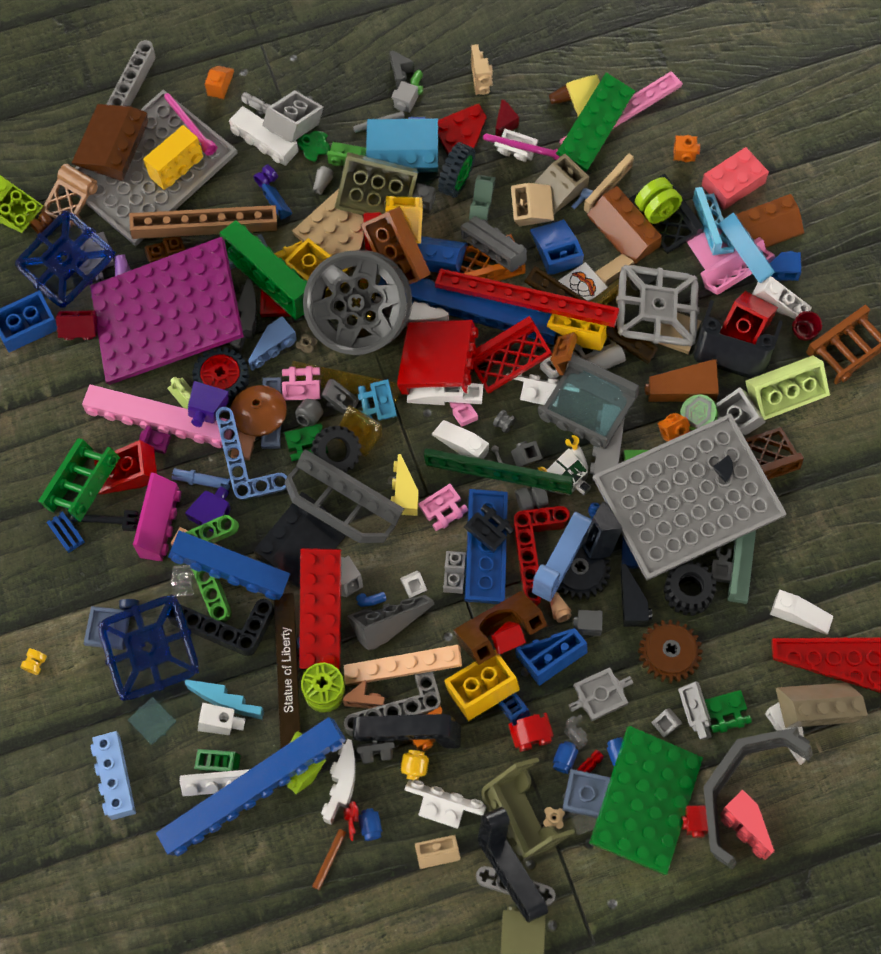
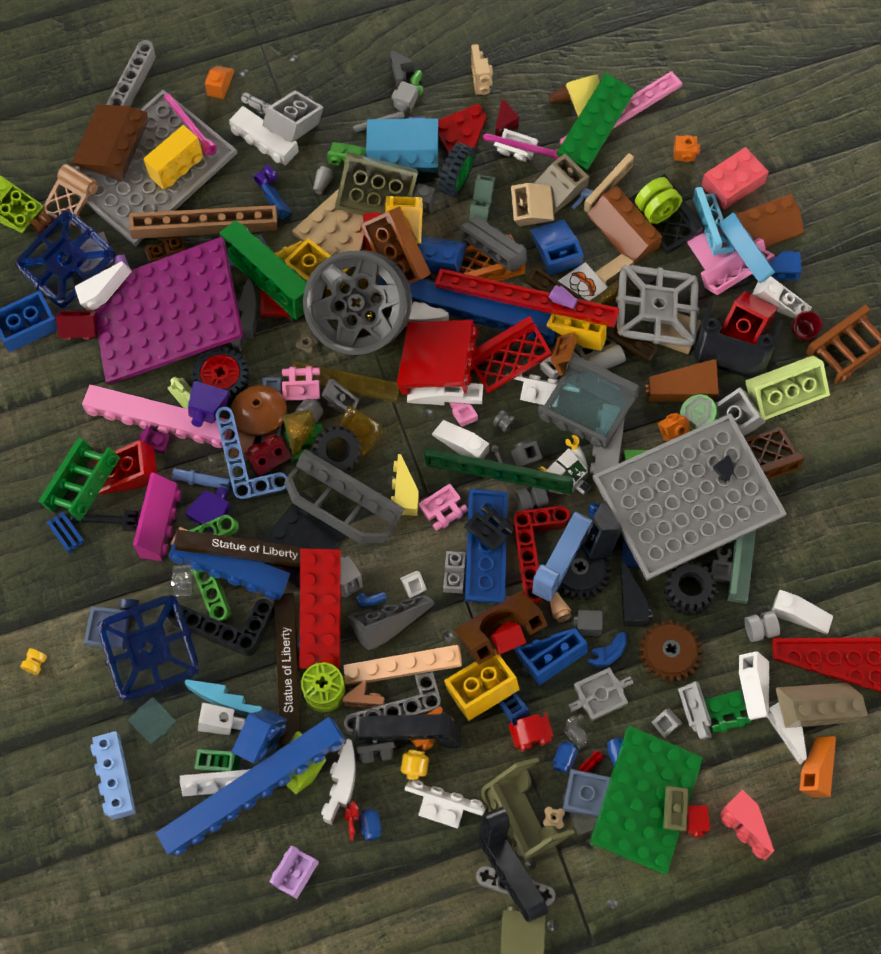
(100, 287): none -> white slope
(237, 548): none -> dark brown tile
(259, 735): none -> blue brick
(267, 454): none -> dark red brick
(274, 339): medium blue slope -> none
(293, 872): none -> lavender bracket
(298, 428): none -> clear yellow slope
(316, 145): green plate -> none
(329, 859): dark orange bar -> none
(382, 398): dark azure plate -> none
(437, 851): tan slope -> none
(563, 297): none -> medium lavender cone
(611, 653): none -> blue piece
(675, 808): none -> olive plate
(755, 684): none -> white slope
(762, 626): none -> light grey wheel
(784, 738): dark grey panel -> none
(818, 768): none -> orange slope

